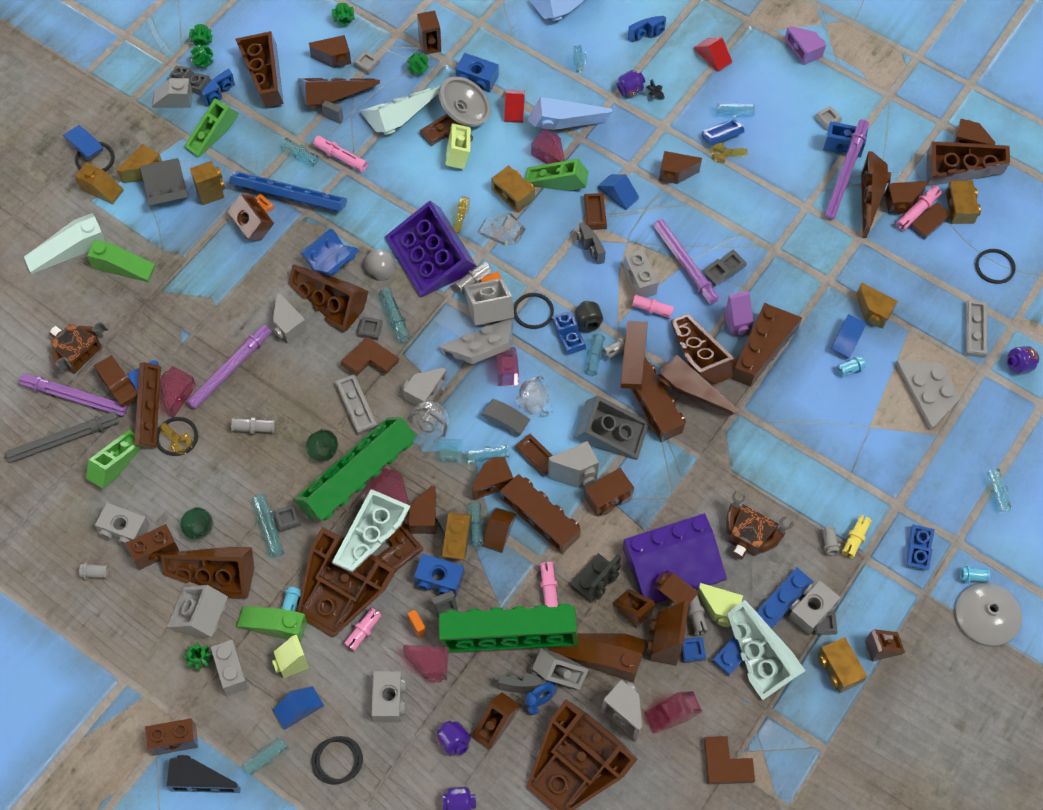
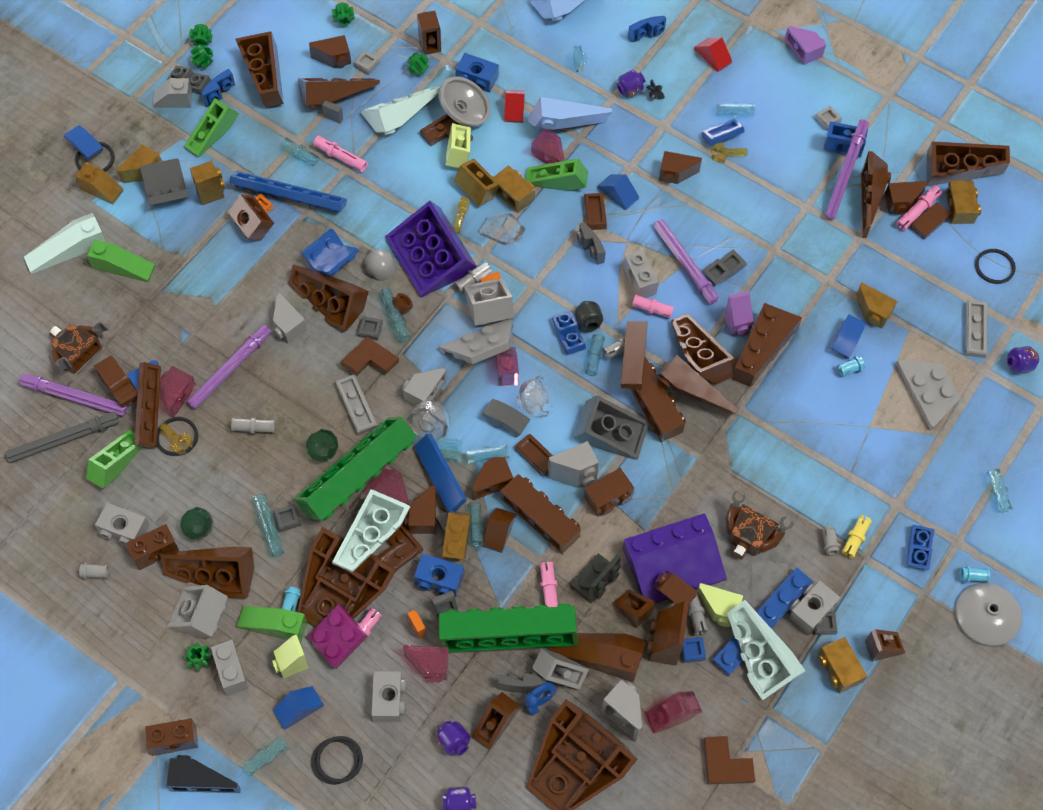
(337, 636): none -> magenta plate
(402, 303): none -> reddish brown tile
(440, 473): none -> blue tile
(476, 182): none -> pearl gold brick
(533, 326): black piece -> none
(972, 132): reddish brown slope -> none

